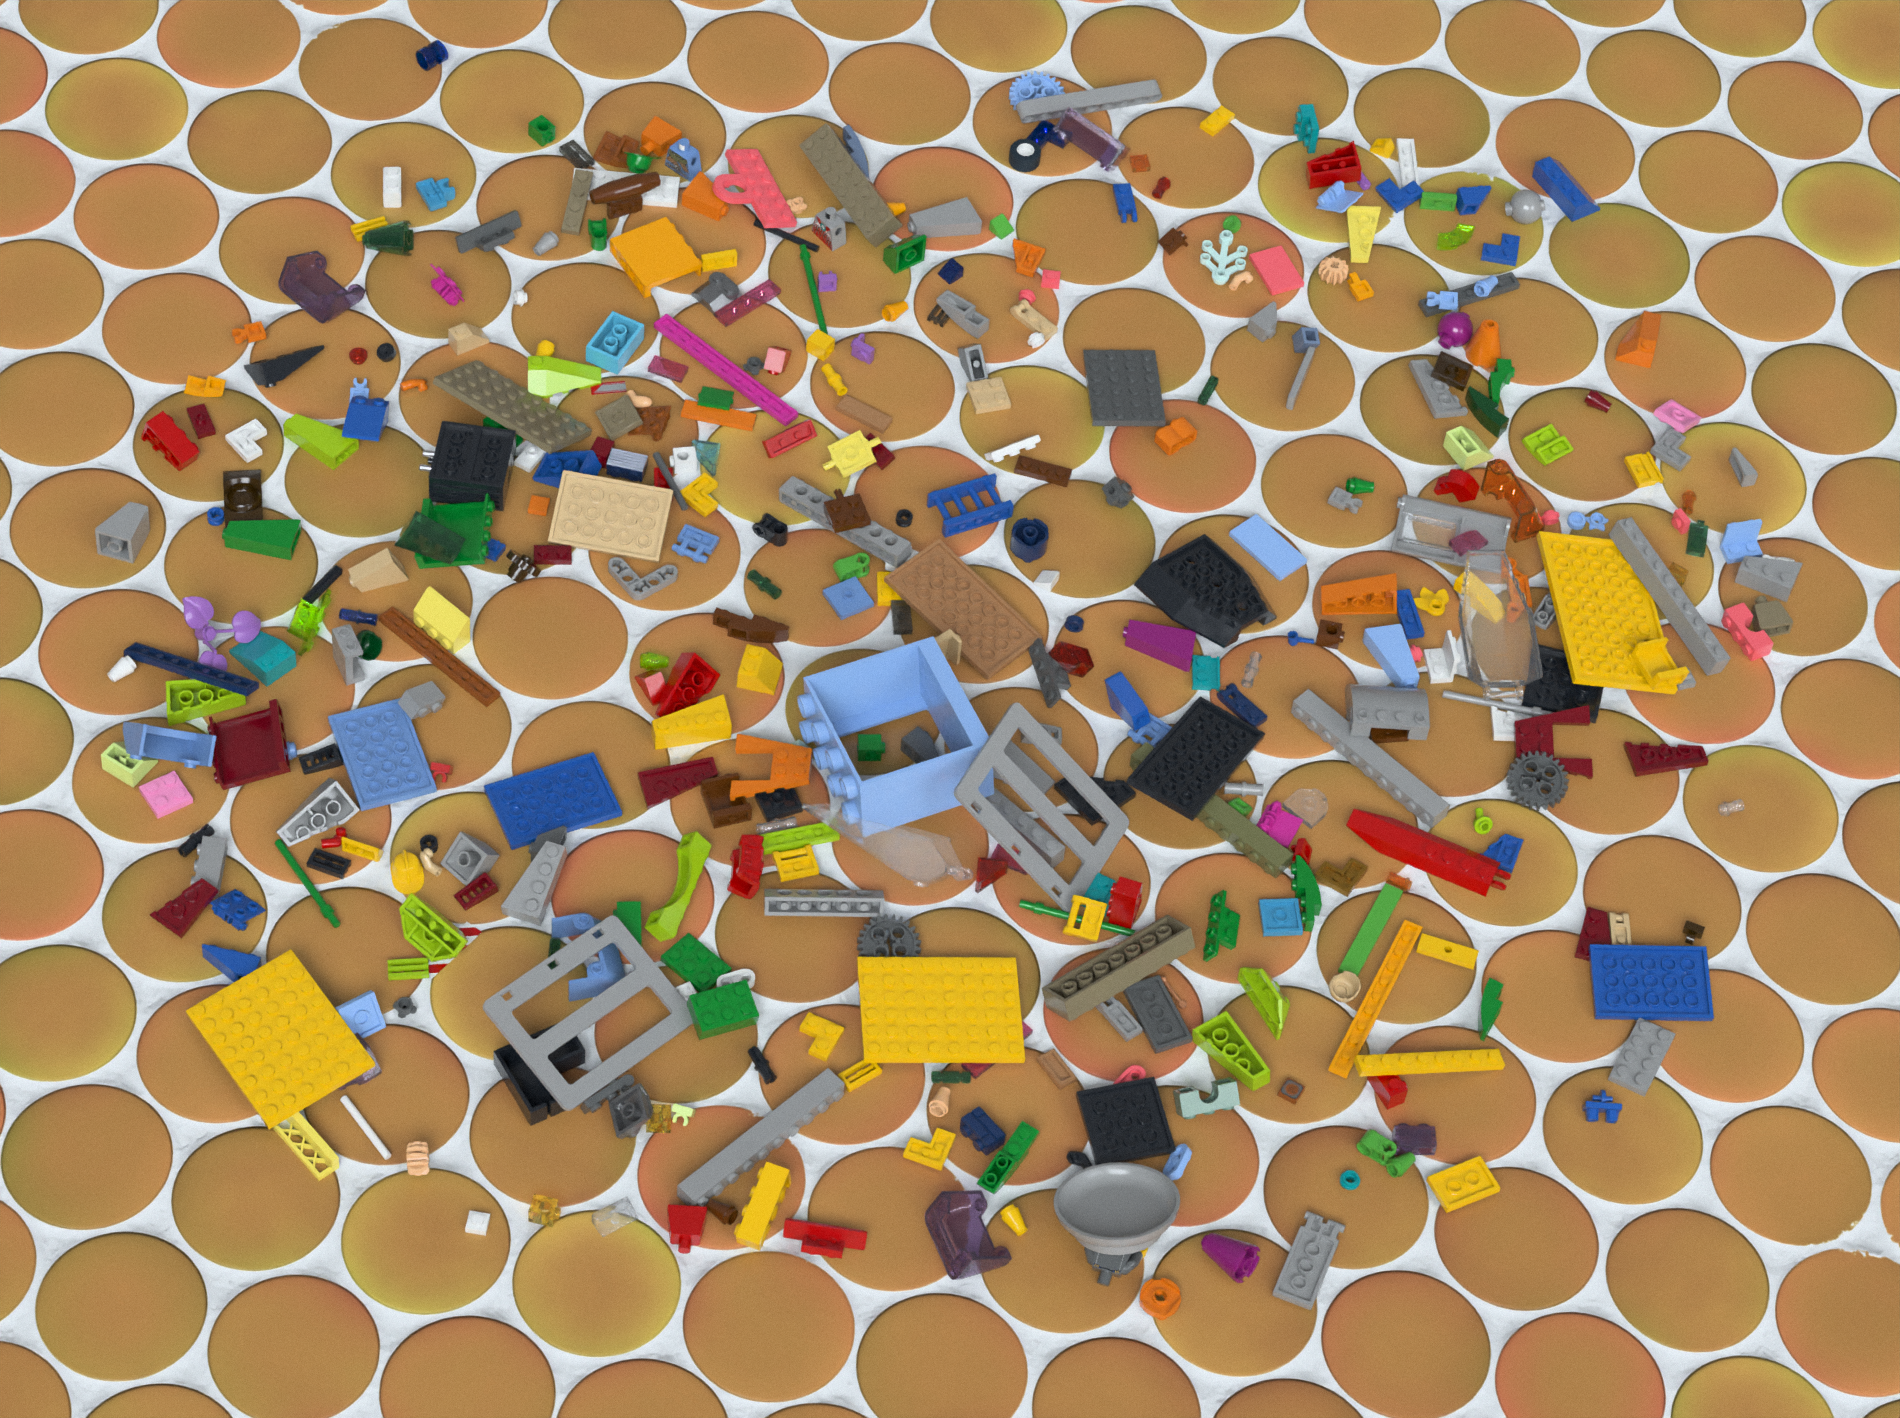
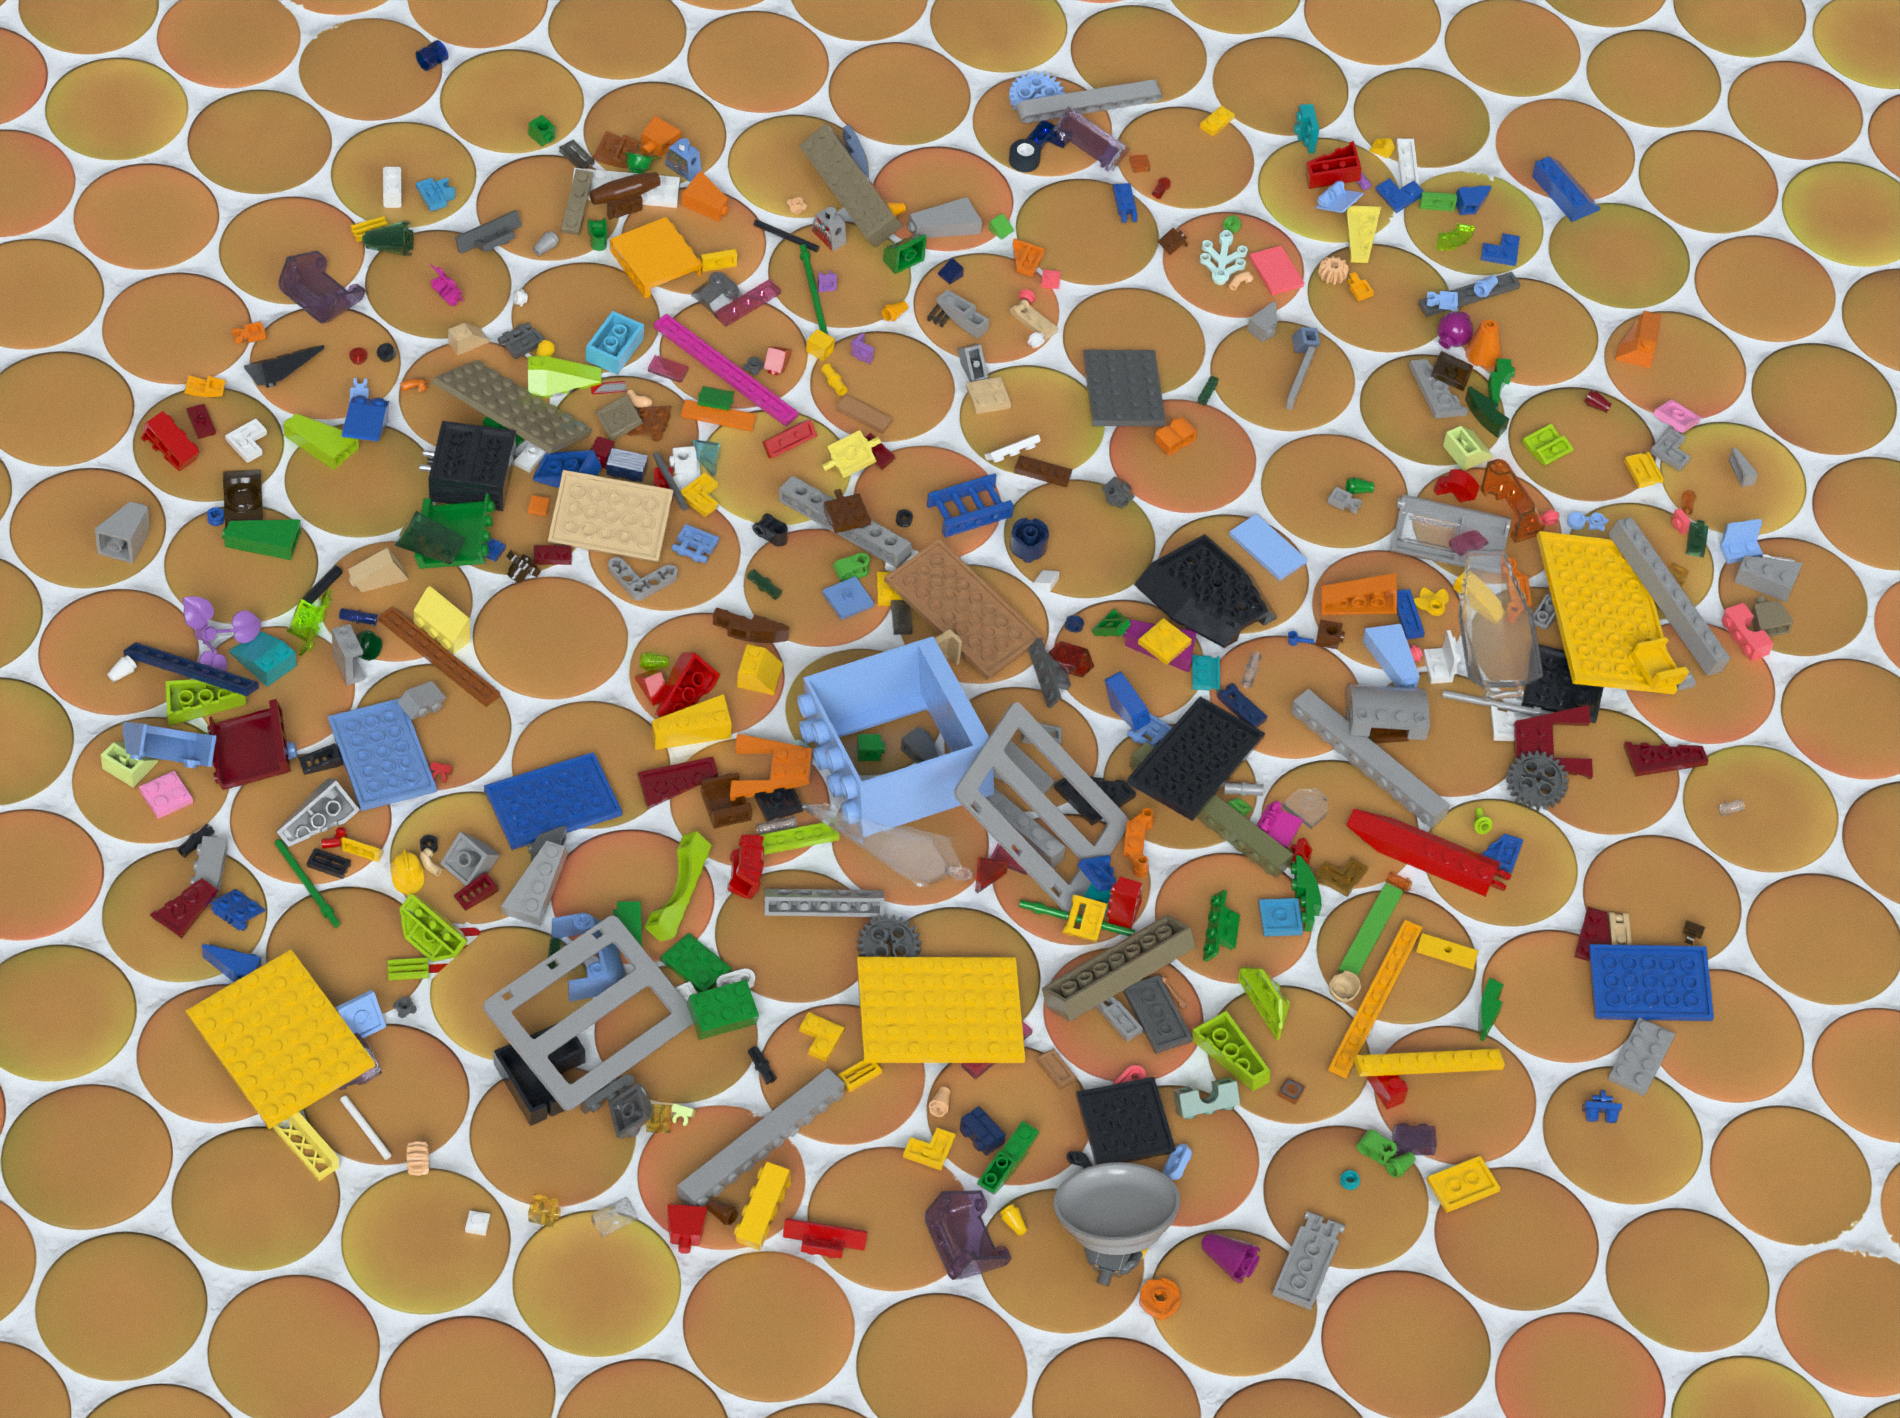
(522, 344): none -> dark grey plate
(758, 188): coral plate -> none
(795, 867): yellow plate -> none
(951, 1077): clear green axle -> none
(1098, 872): none -> blue wing
(1112, 625): none -> green wing
(1135, 841): none -> orange plate
(1164, 641): none -> yellow plate
(1525, 207): light grey brick -> none

